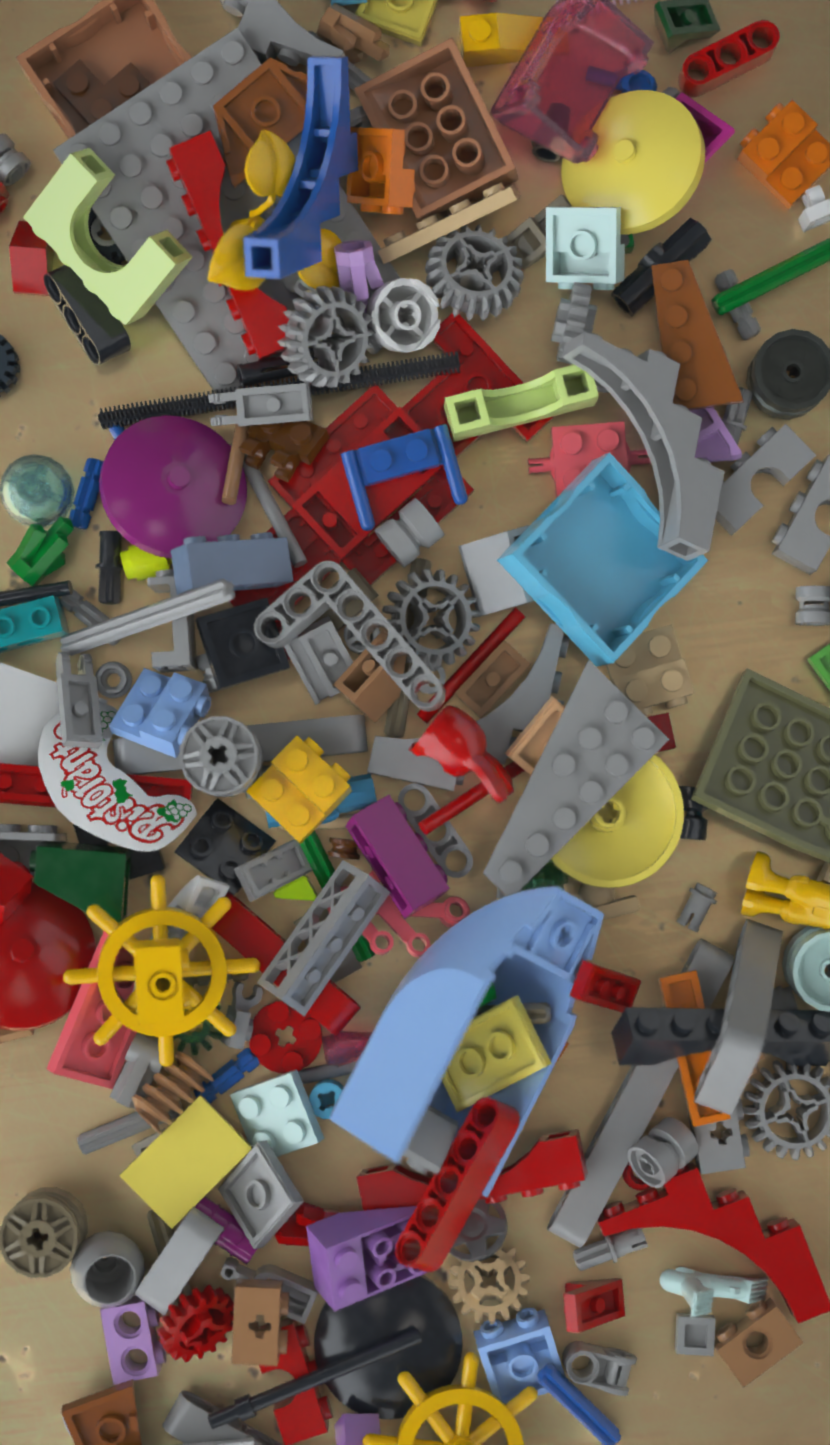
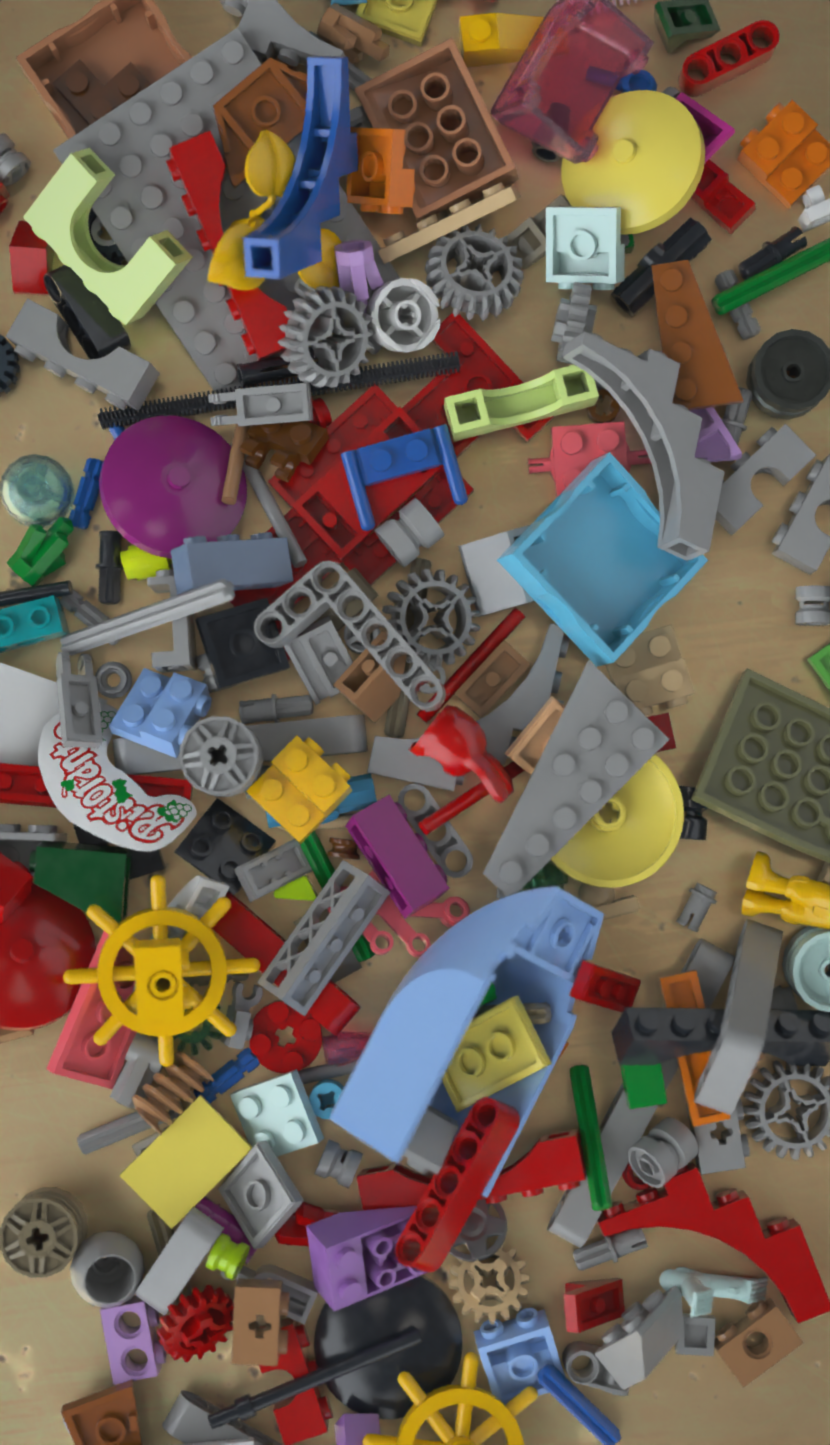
(119, 374): none -> light grey arch
(227, 1256): none -> lime wheel
(275, 708): none -> light grey axle
(321, 413): none -> red plate
(338, 1163): none -> light grey wheel
(590, 1138): none -> green axle
(614, 408): none -> reddish brown bush
(643, 1085): none -> green brick
(643, 1337): none -> light grey slope
(722, 199): none -> red slope
(772, 253): none -> black axle

